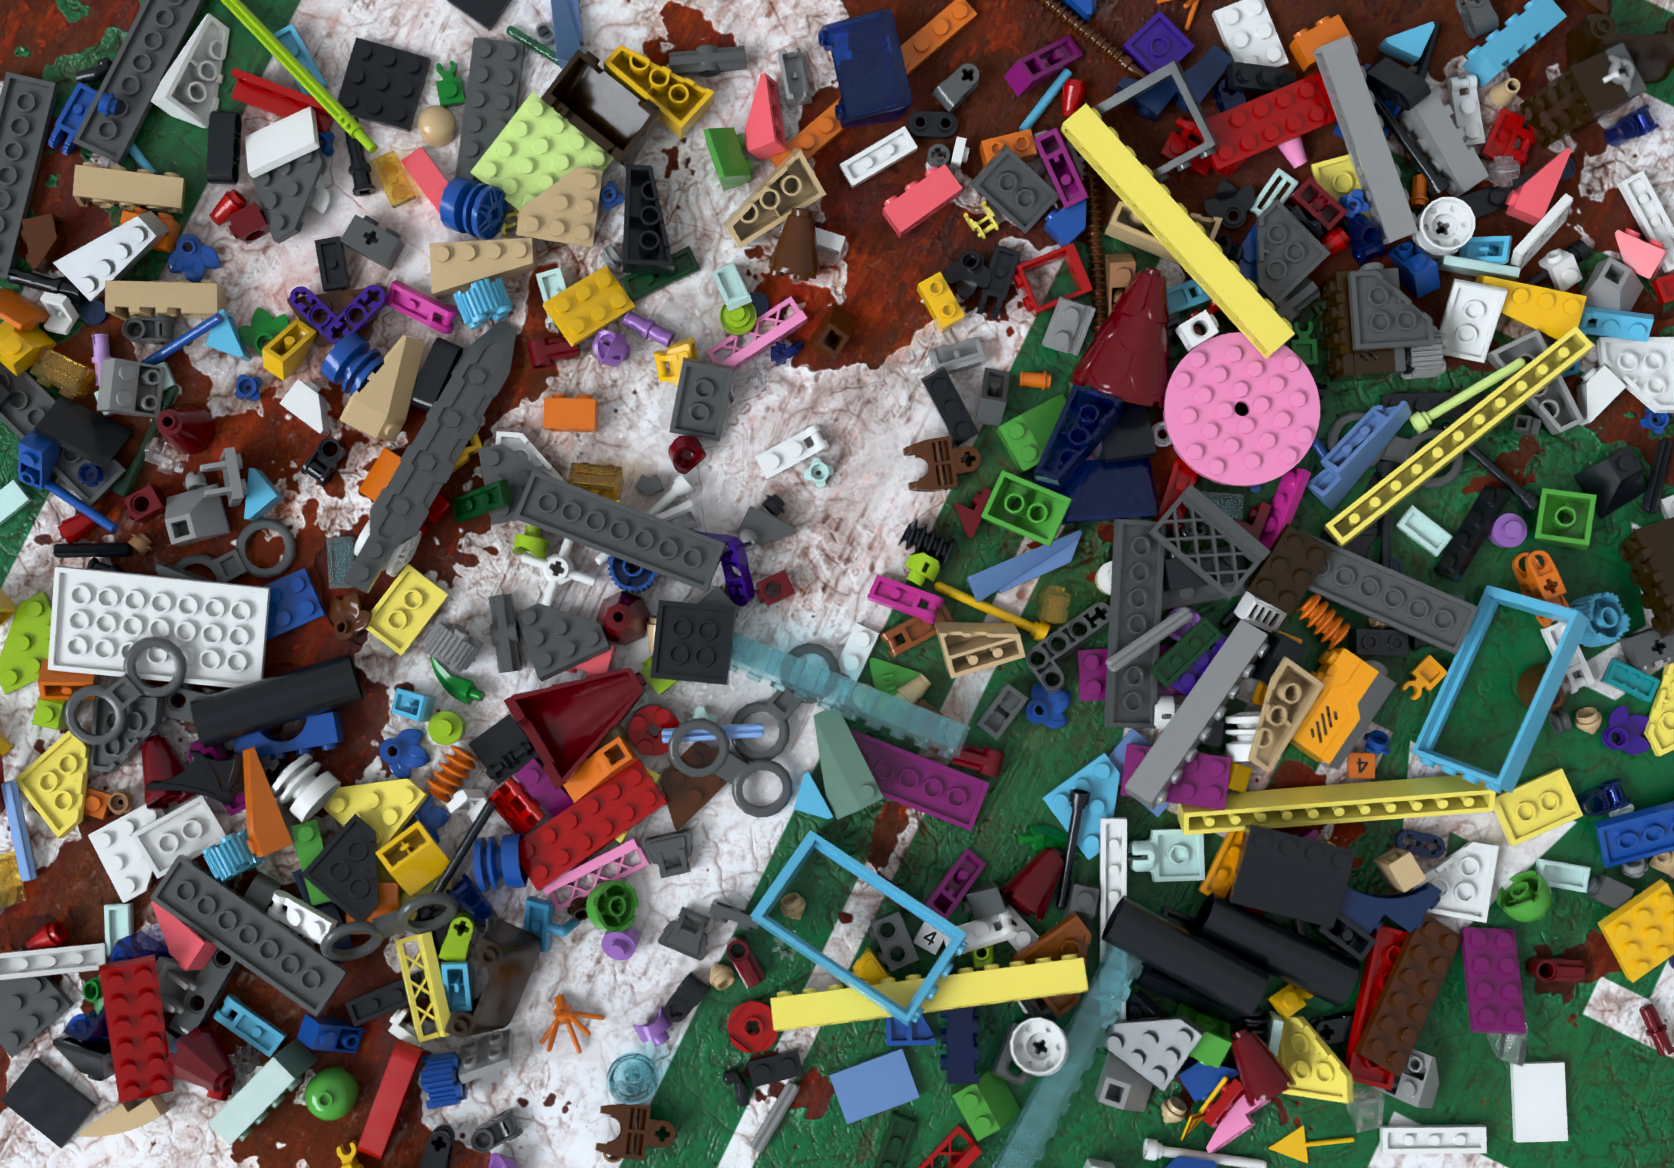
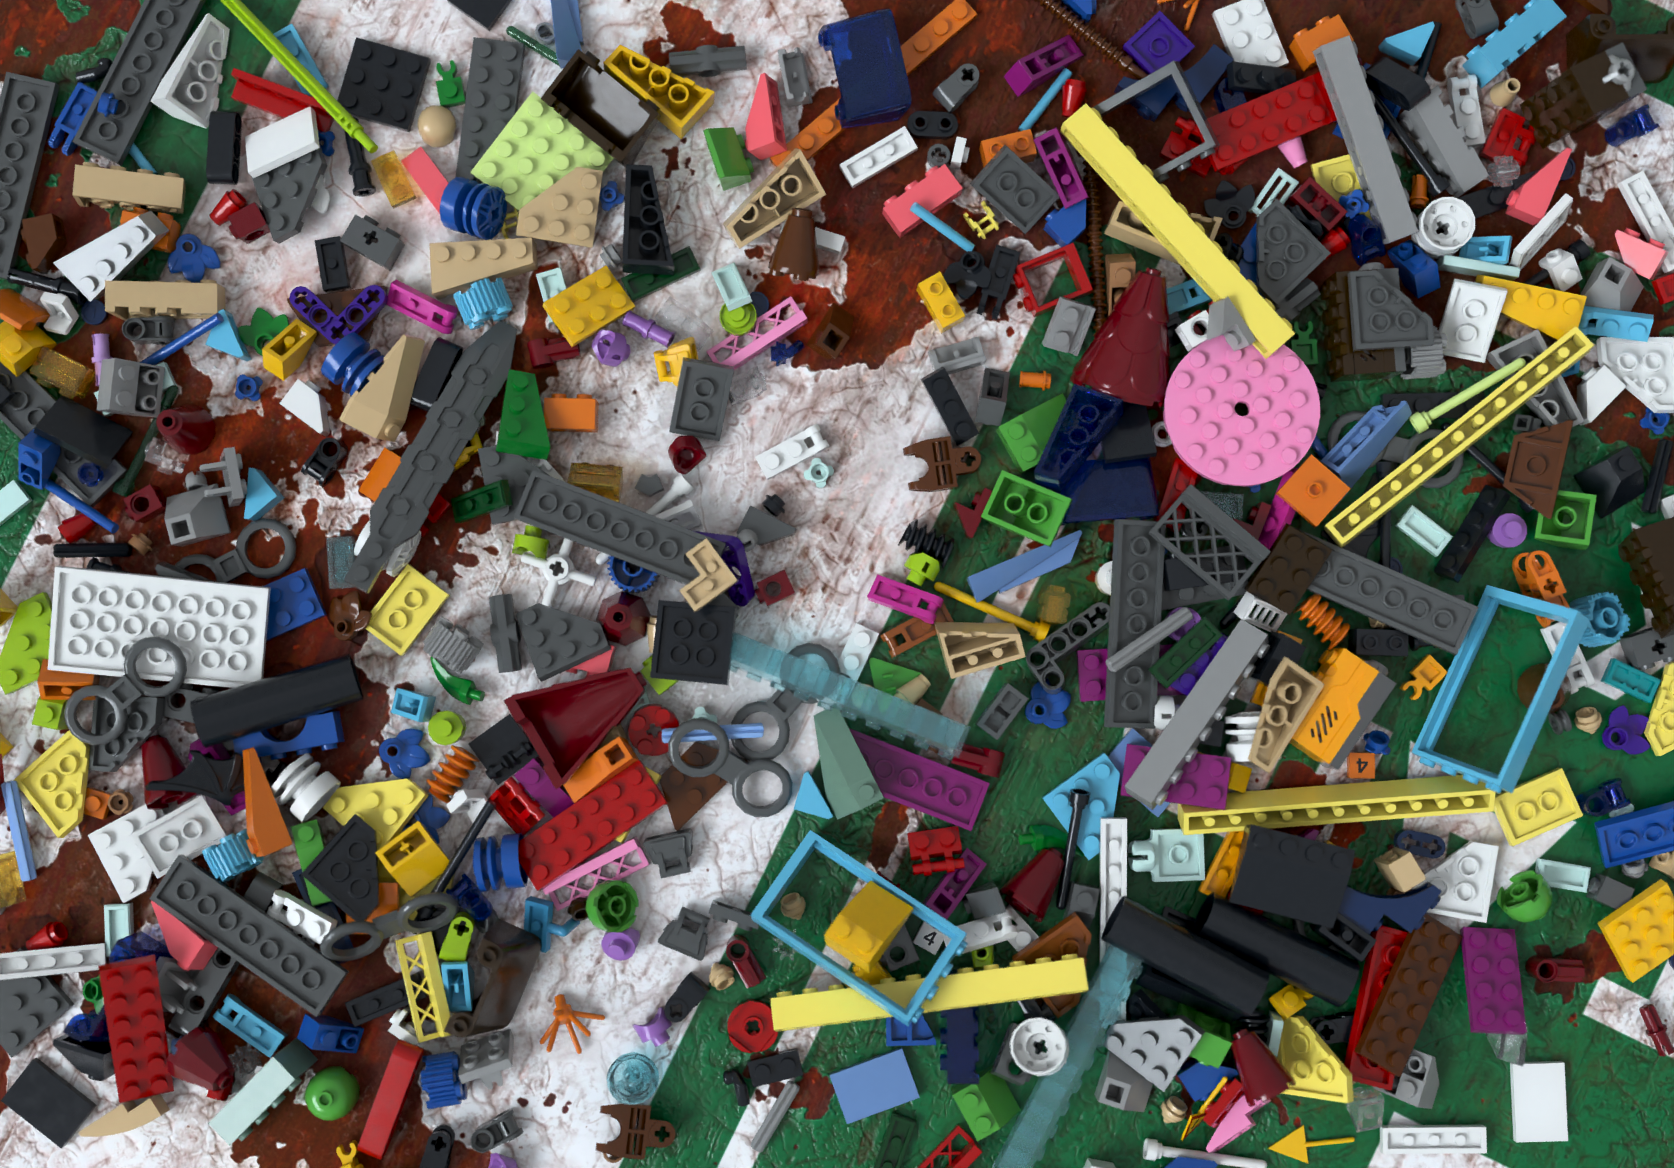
(522, 418): none -> green wedge
(713, 578): none -> tan plate
(867, 926): none -> yellow slope
(933, 844): none -> red plate
(941, 227): none -> medium azure bar
(1226, 320): none -> light grey slope
(1313, 491): none -> orange plate
(1538, 465): none -> reddish brown wing

